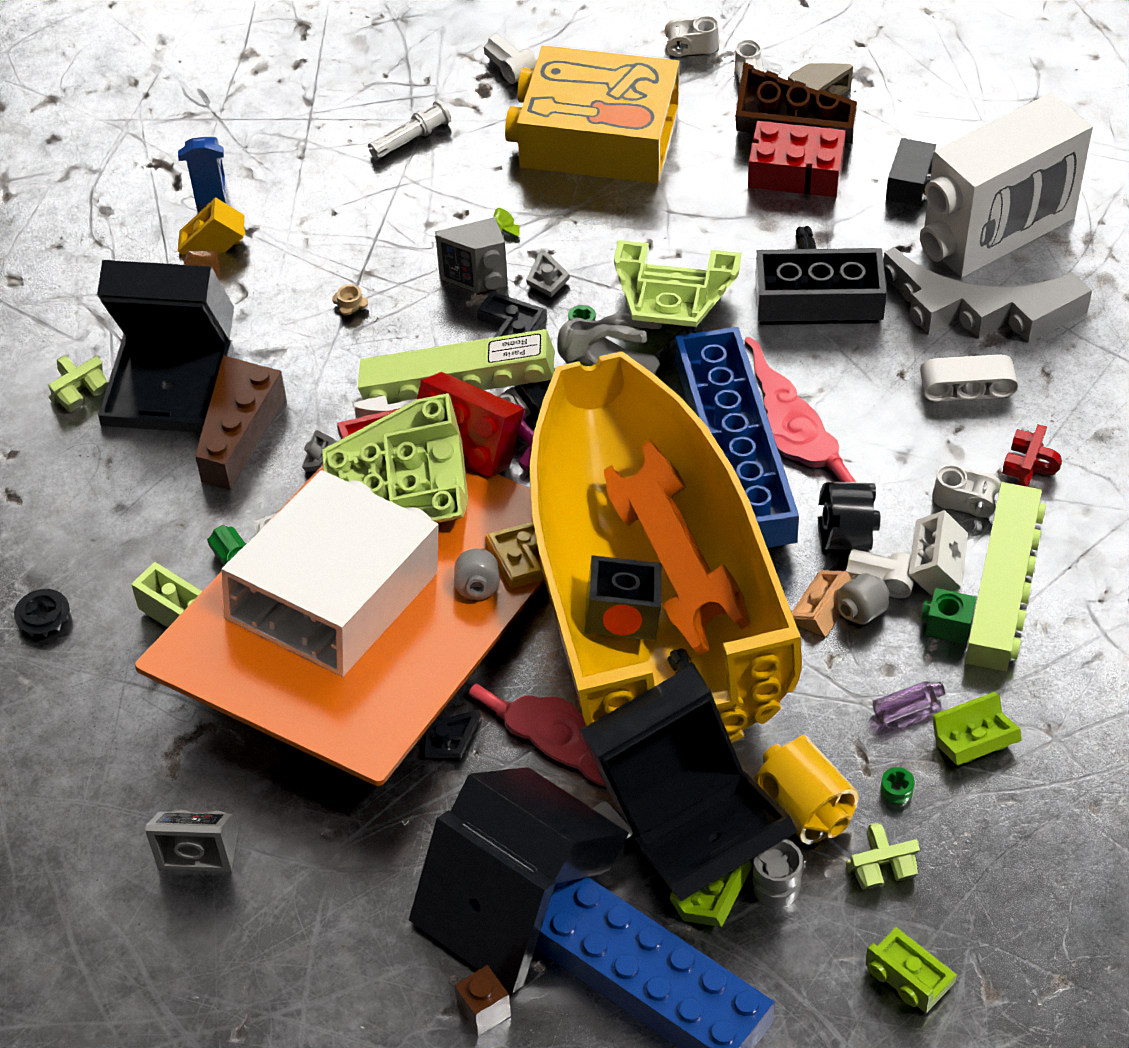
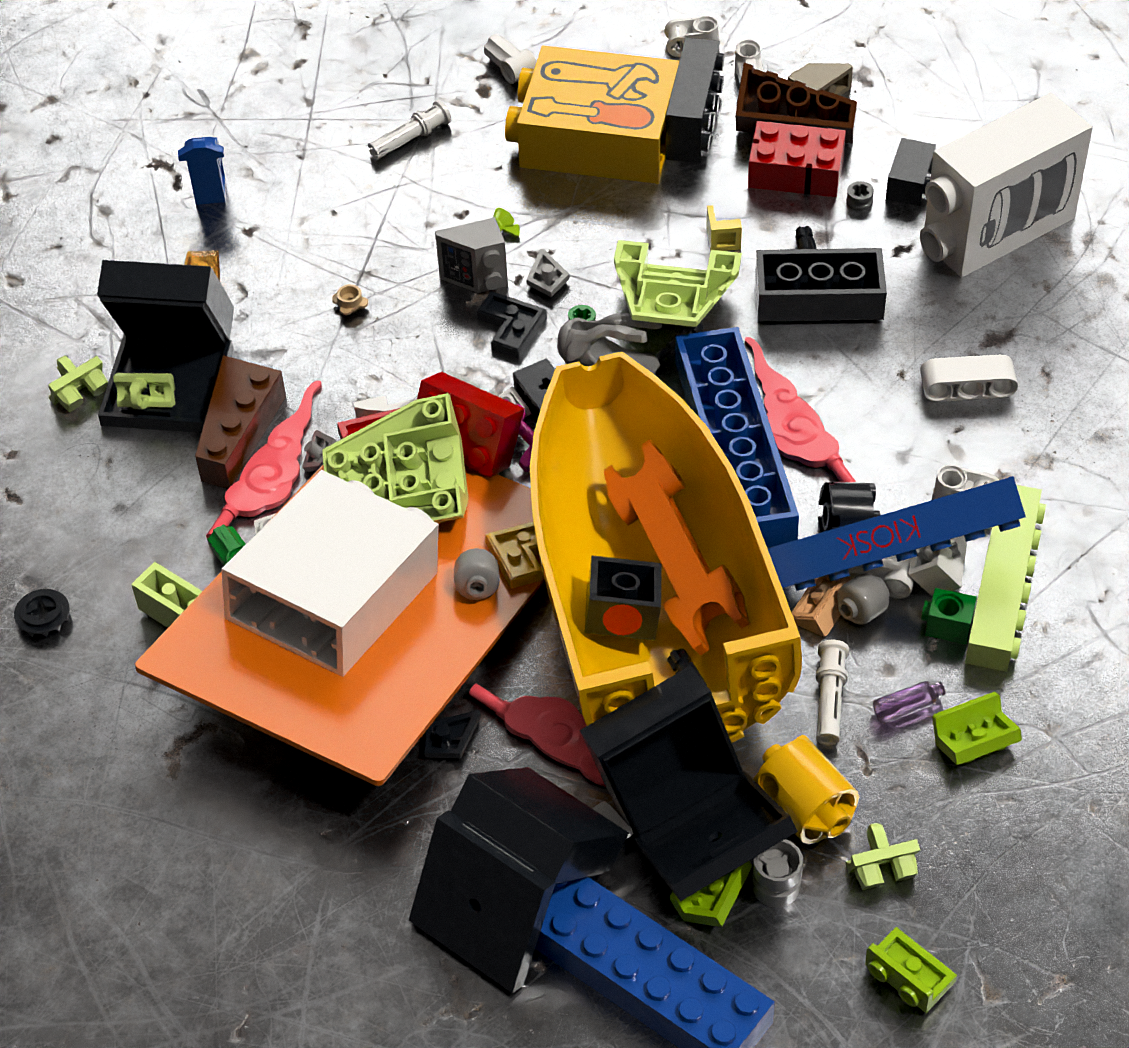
(132, 385): none -> yellowish green hips
(193, 840): light grey slope -> none
(212, 229): yellow slope -> none
(271, 470): none -> coral piece
(482, 363): yellowish green brick -> none
(482, 1000): reddish brown brick -> none
(694, 100): none -> brick
(723, 234): none -> light yellow panel
(831, 679): none -> white pin
(860, 202): none -> dark grey bush
(897, 796): green bush -> none
(898, 534): none -> blue brick
(983, 309): light grey arch -> none
(1032, 446): red hips -> none

